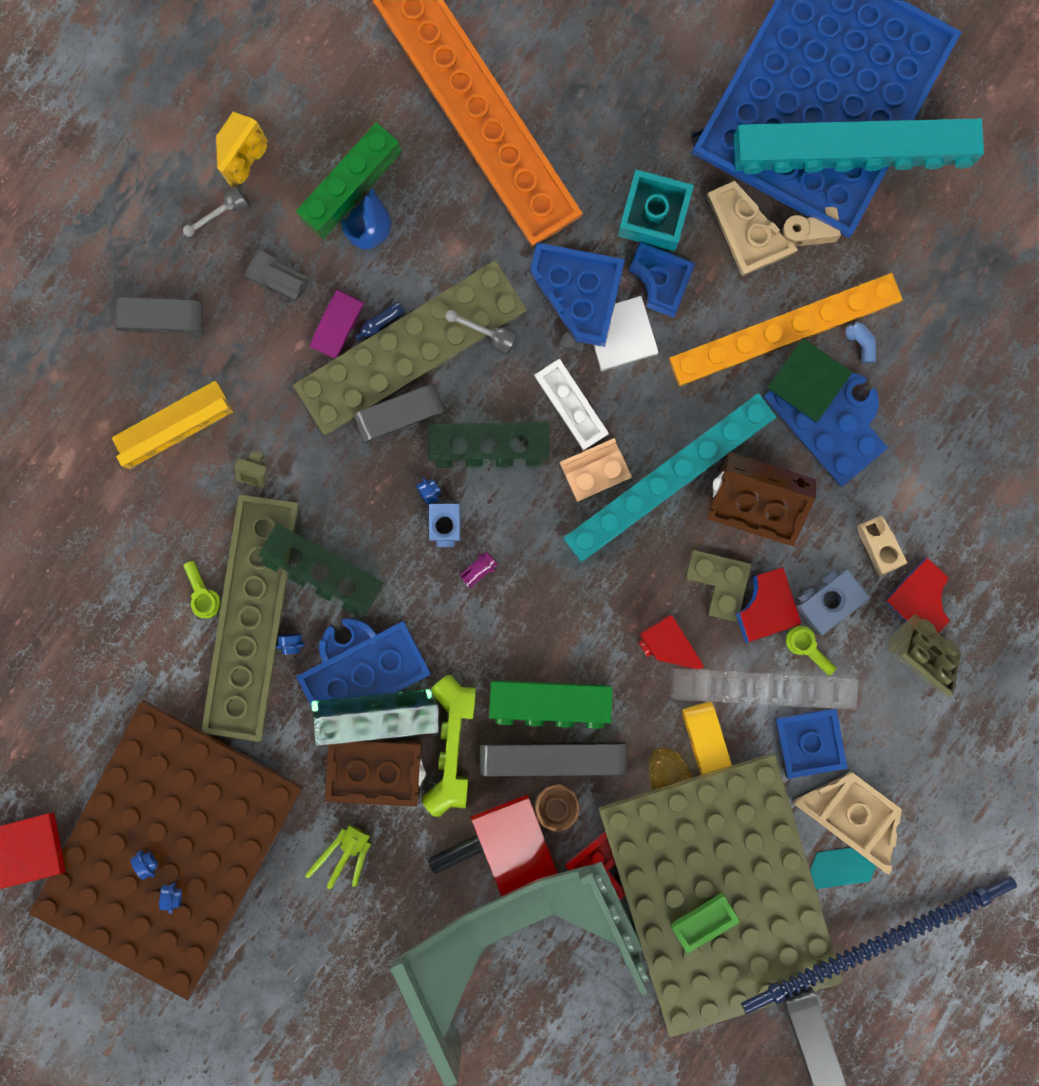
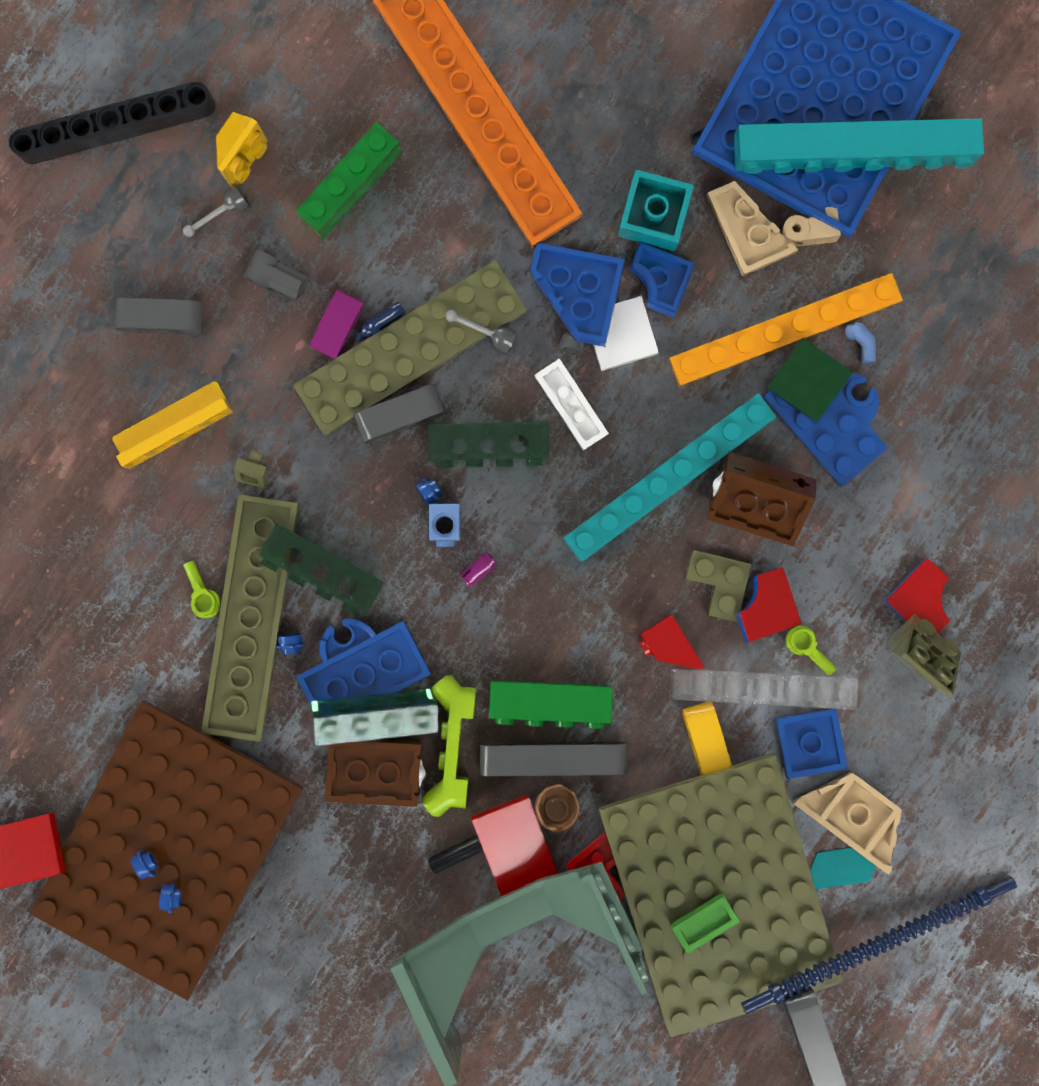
(99, 118): none -> black beam
(353, 841): lime plant -> none
(367, 223): blue hair -> none
(595, 470): light nougat plate -> none
(666, 768): clear yellow hat -> none
(848, 598): sand blue brick -> none
(881, 546): tan leg -> none

